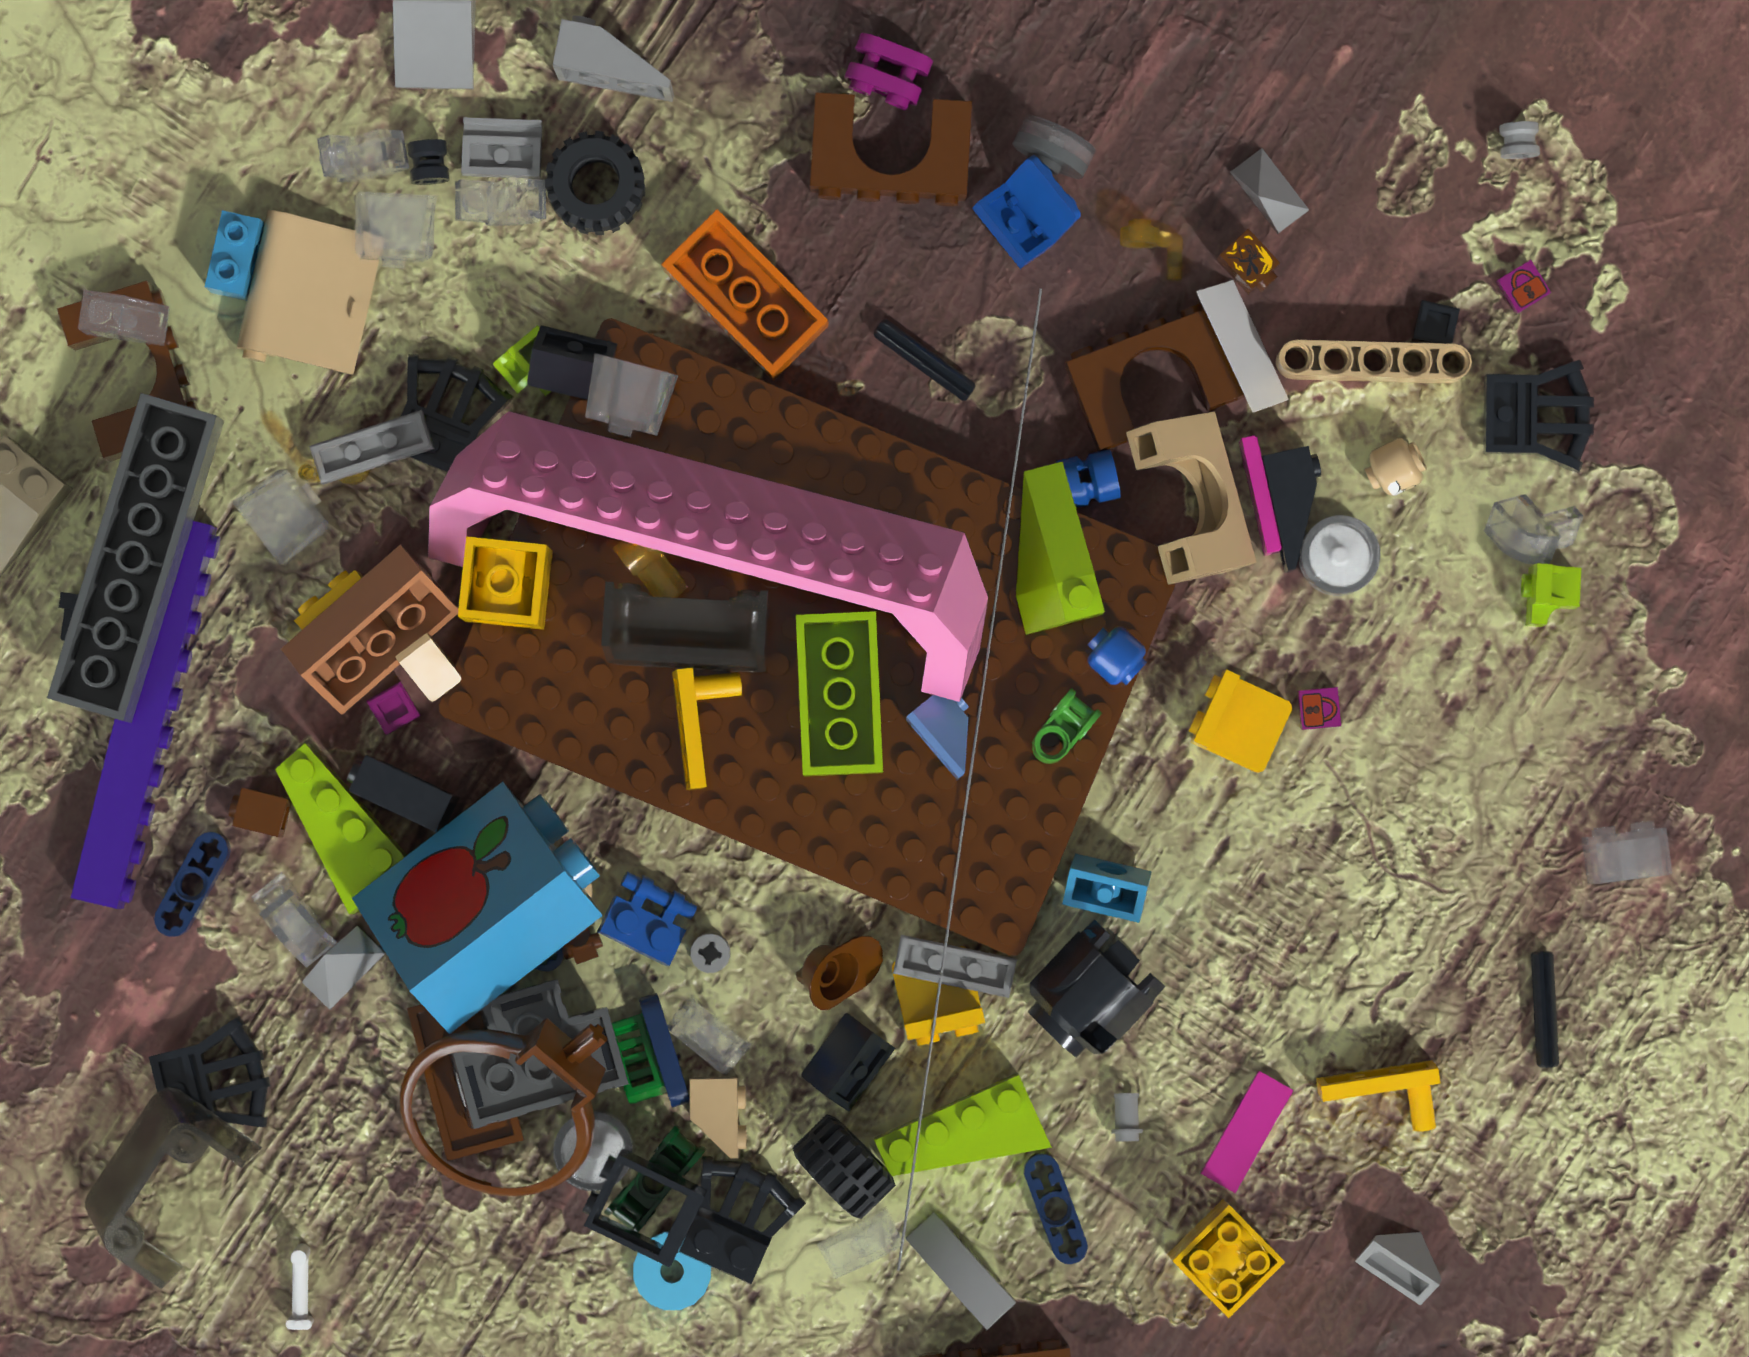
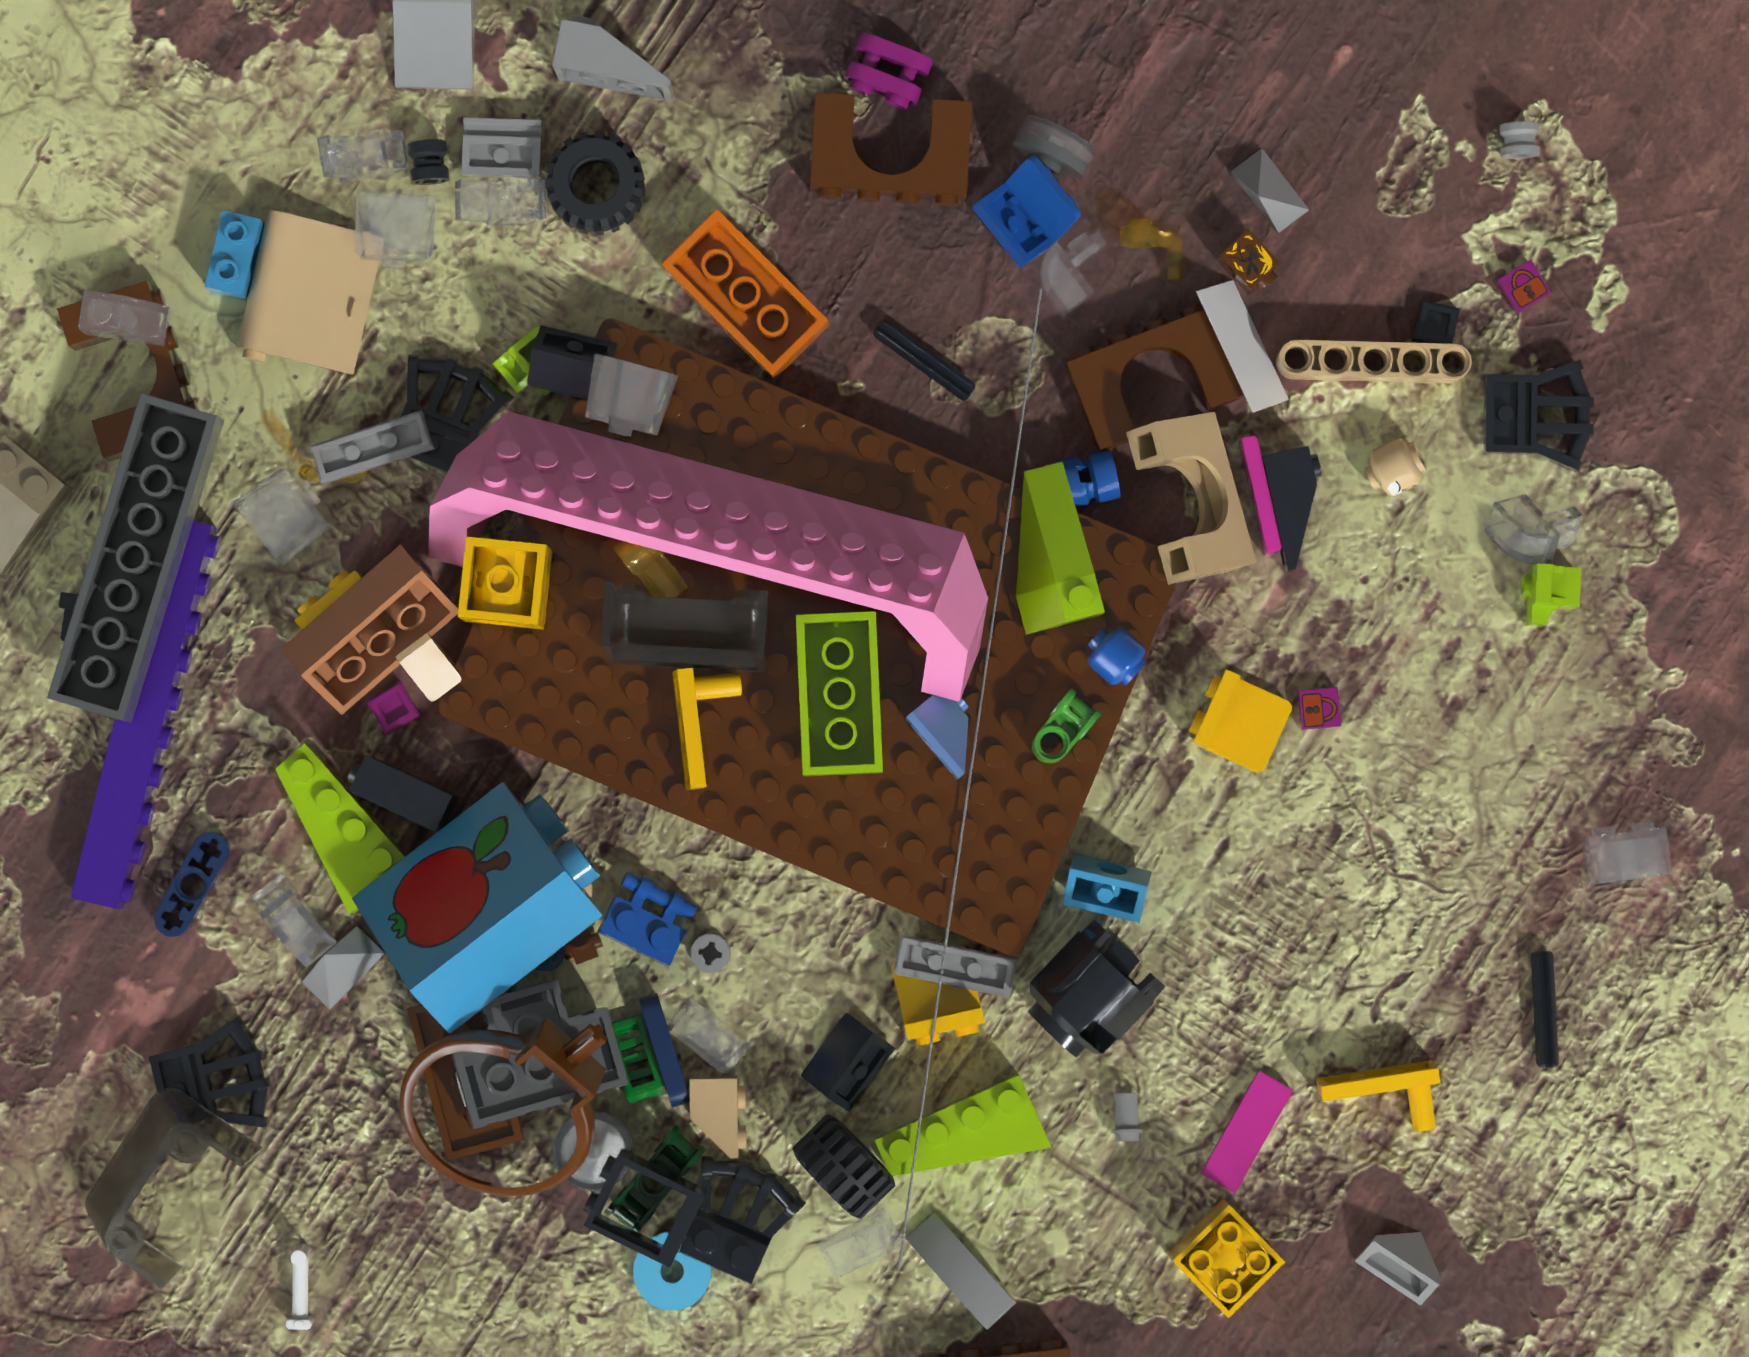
(260, 812): reddish brown brick -> none
(840, 971): reddish brown piece -> none
(1059, 273): none -> clear brick
(1075, 1232): dark blue beam -> none
(1339, 555): clear piece -> none

